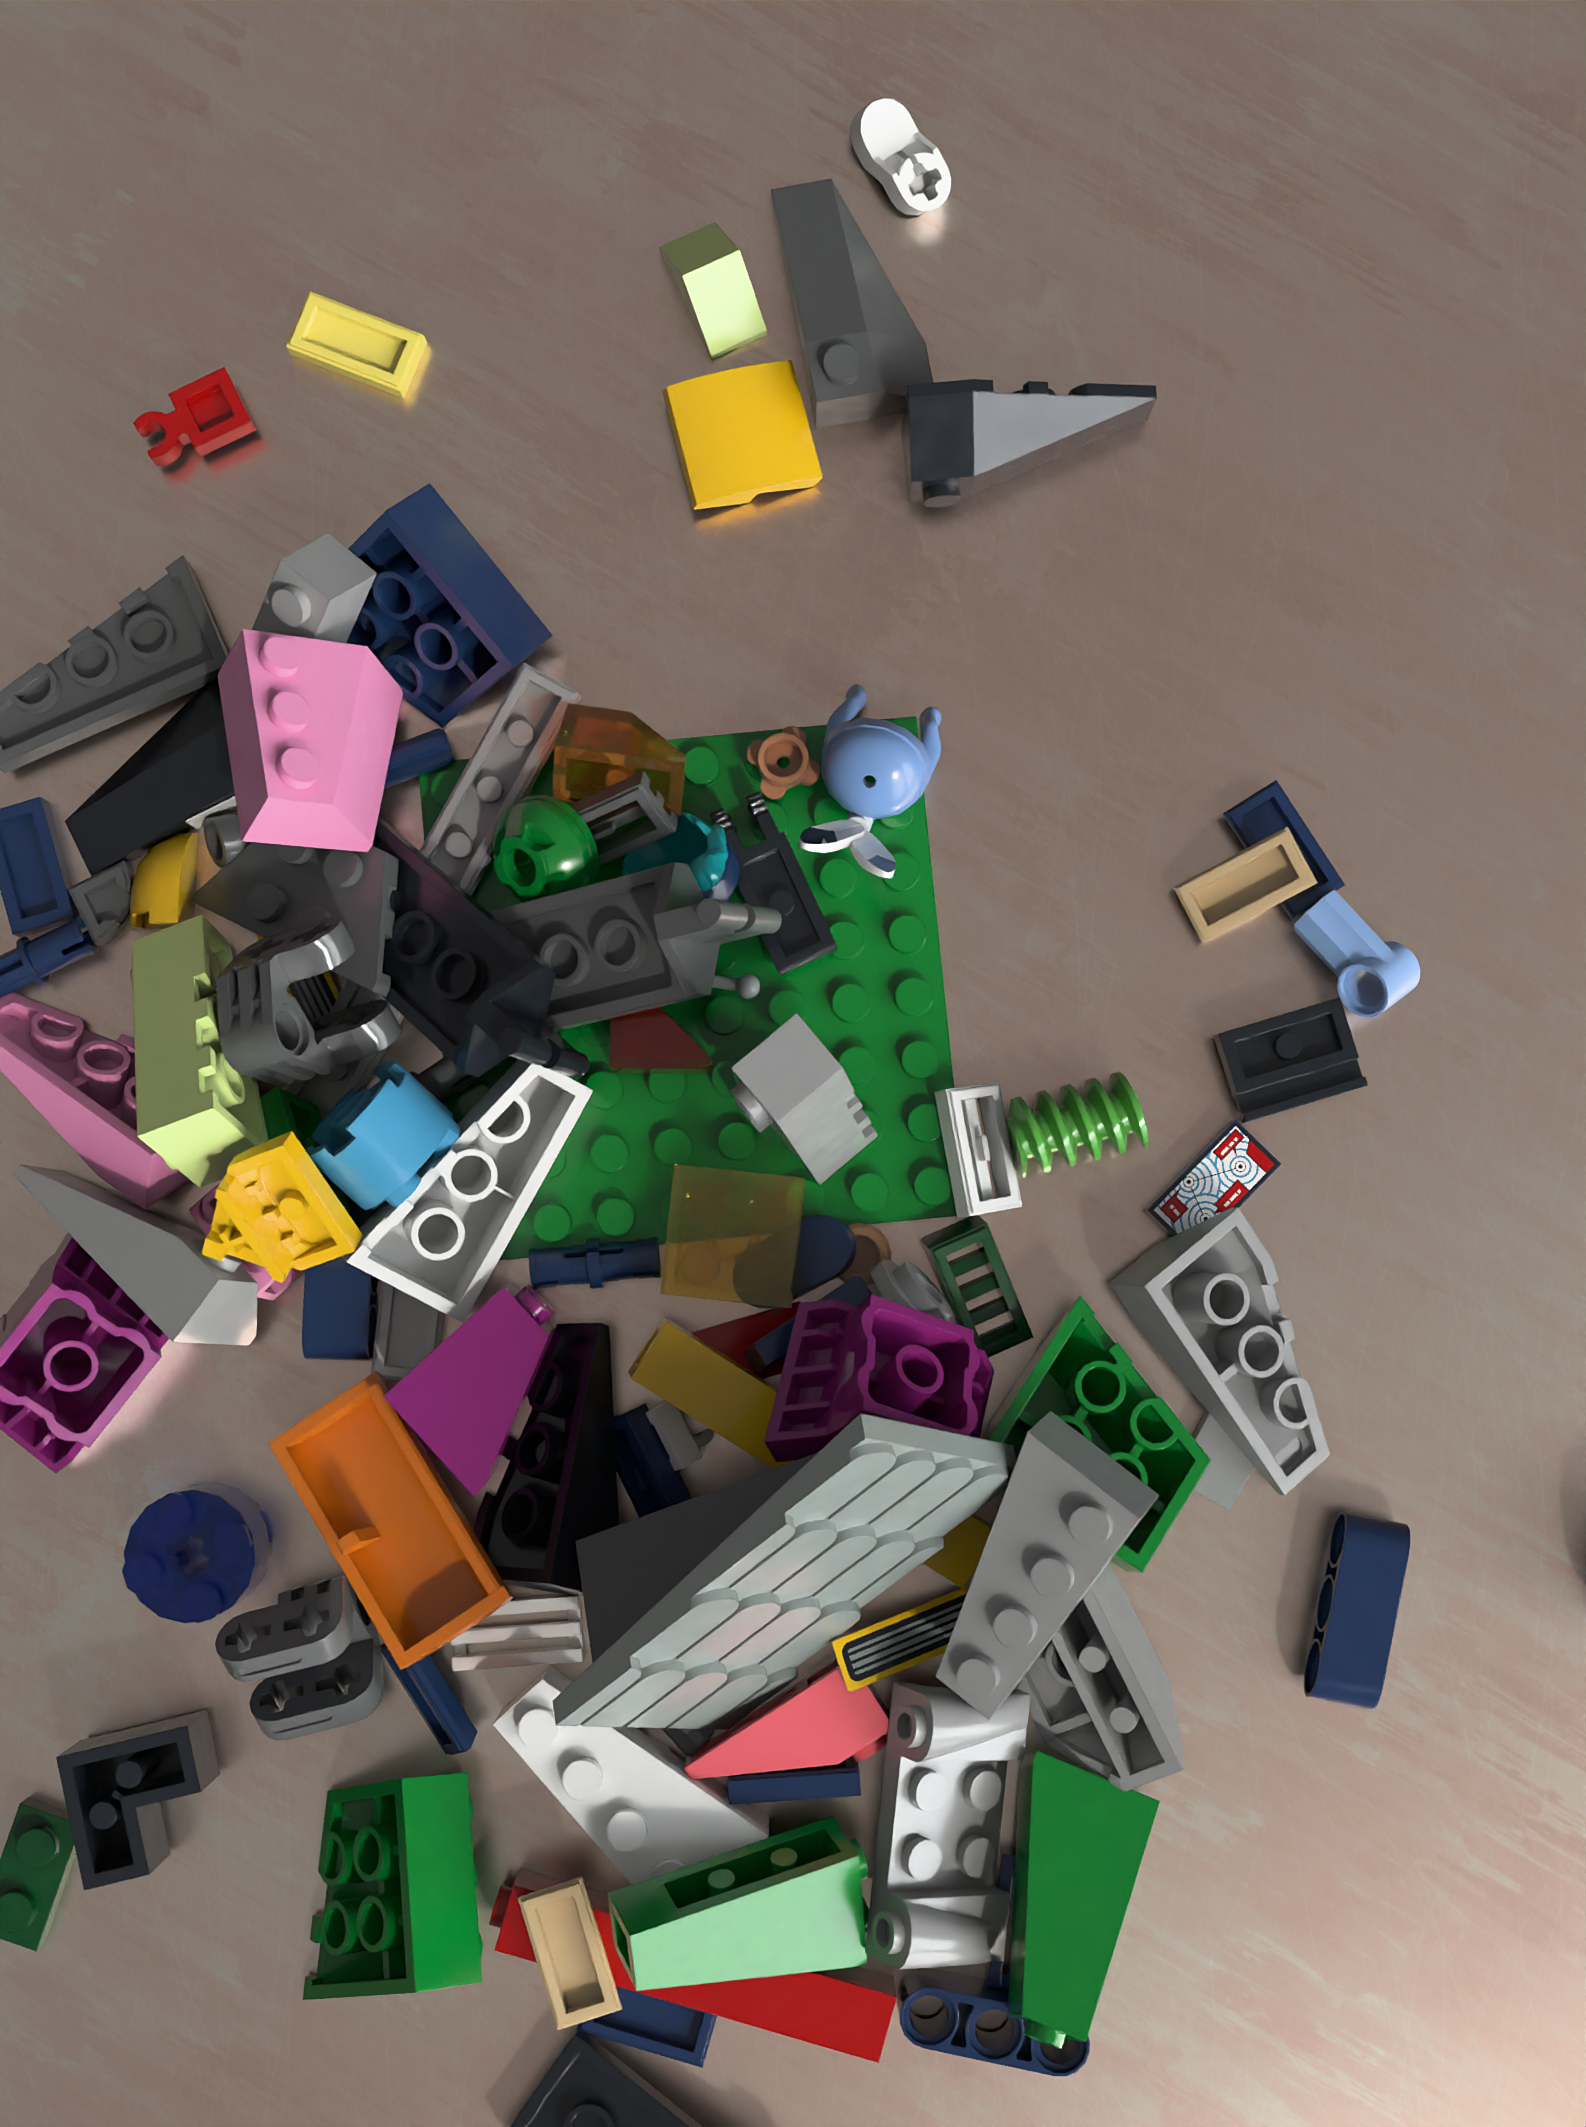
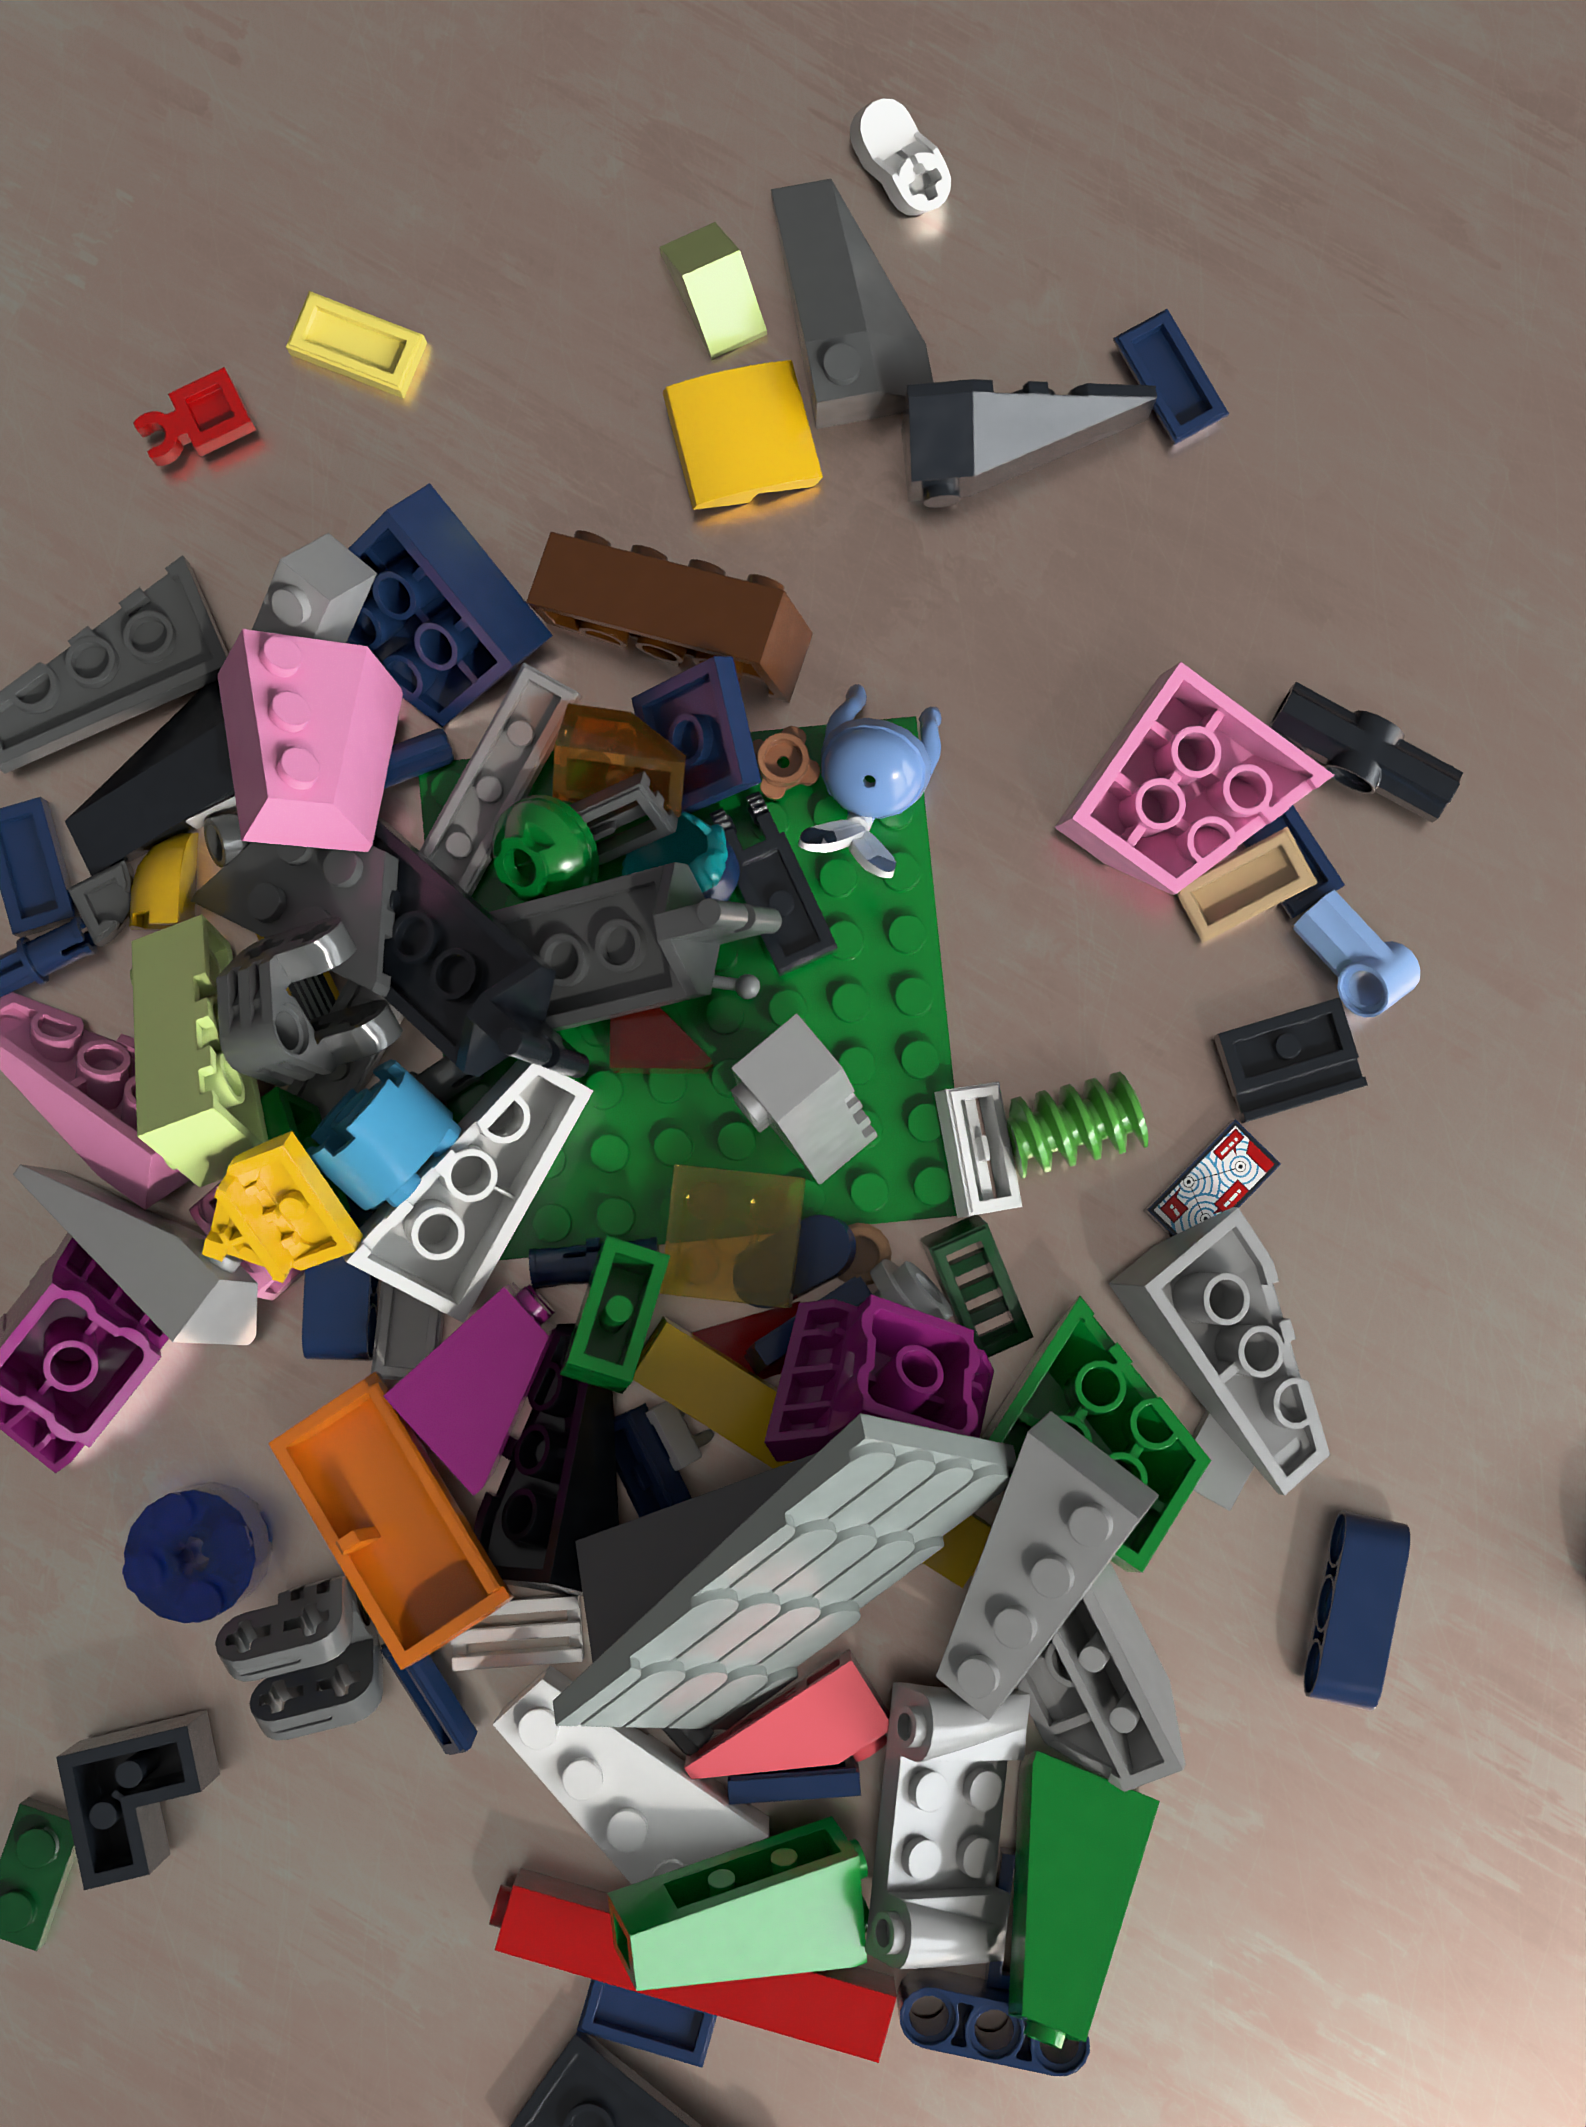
(397, 1890): green wedge -> none
(570, 1953): tan tile -> none
(615, 1315): none -> green brick
(671, 608): none -> reddish brown wedge
(708, 723): none -> dark blue plate
(898, 1641): sticker -> none
(1164, 359): none -> dark blue tile
(1186, 784): none -> bright pink wedge
(1366, 752): none -> black piece

